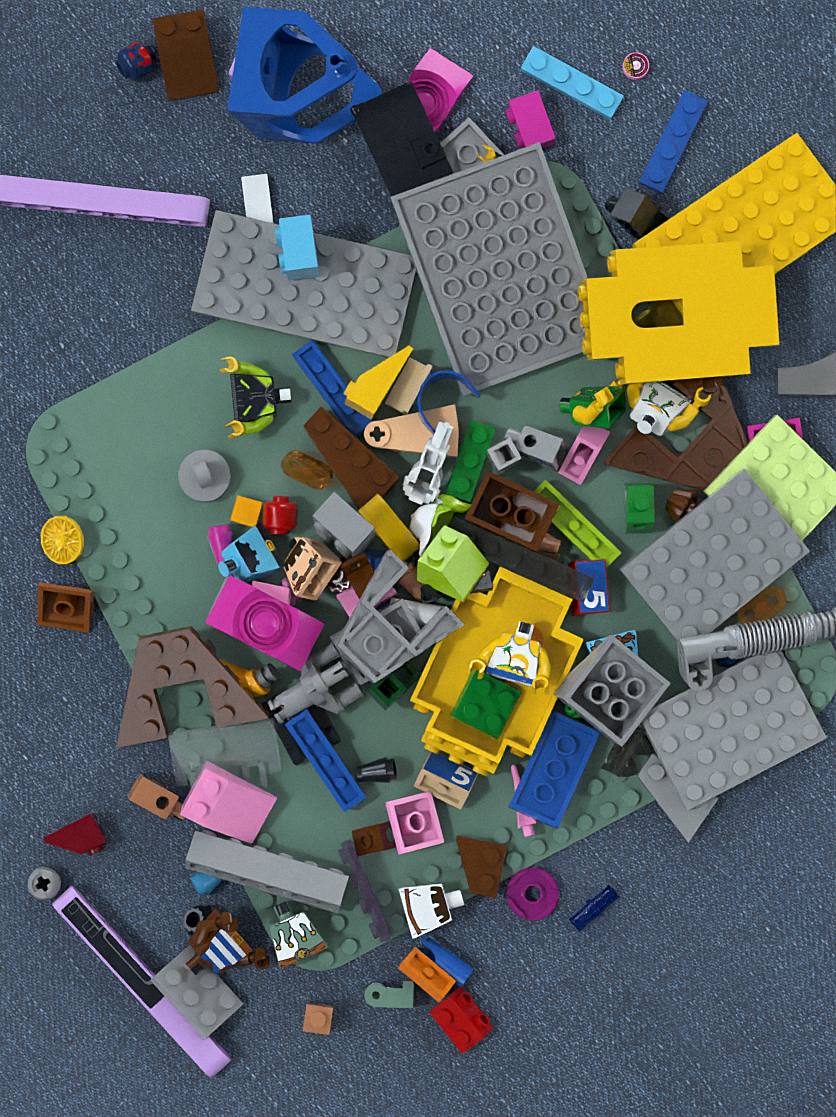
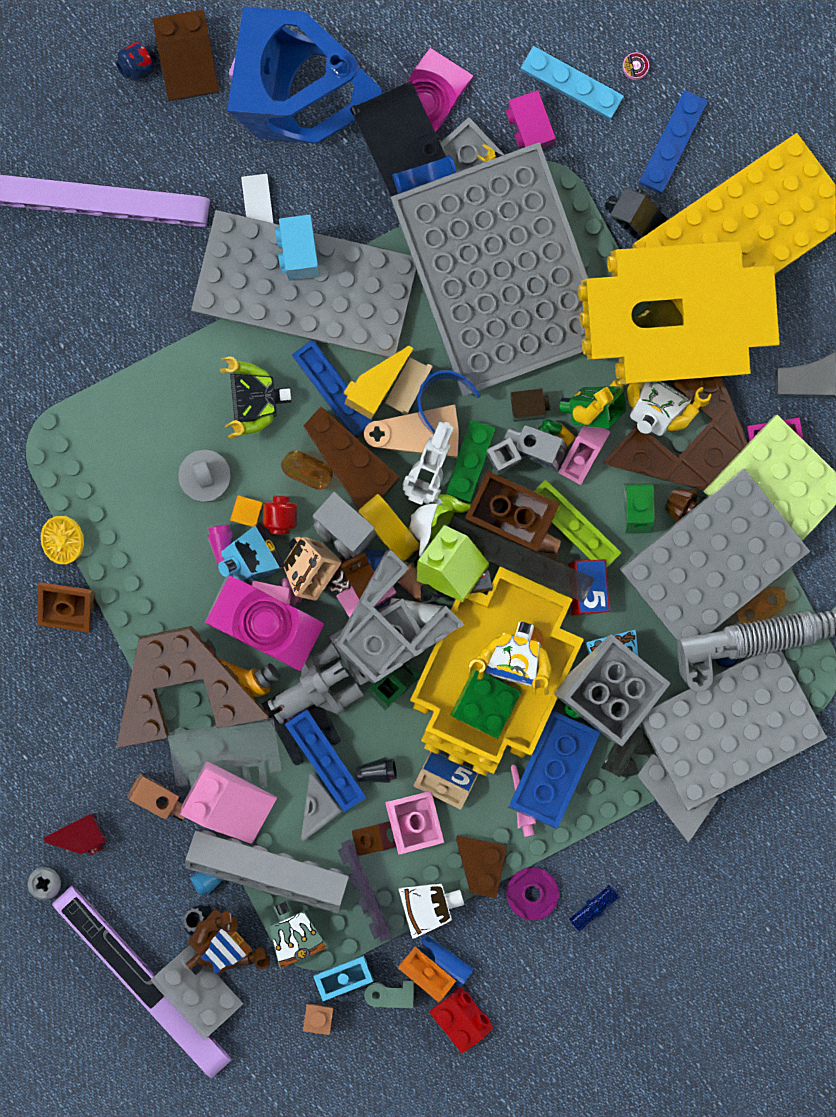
(319, 807): none -> light grey tile
(343, 978): none -> medium azure brick
(423, 174): none -> blue piece
(529, 404): none -> dark brown brick
(558, 430): none -> arm

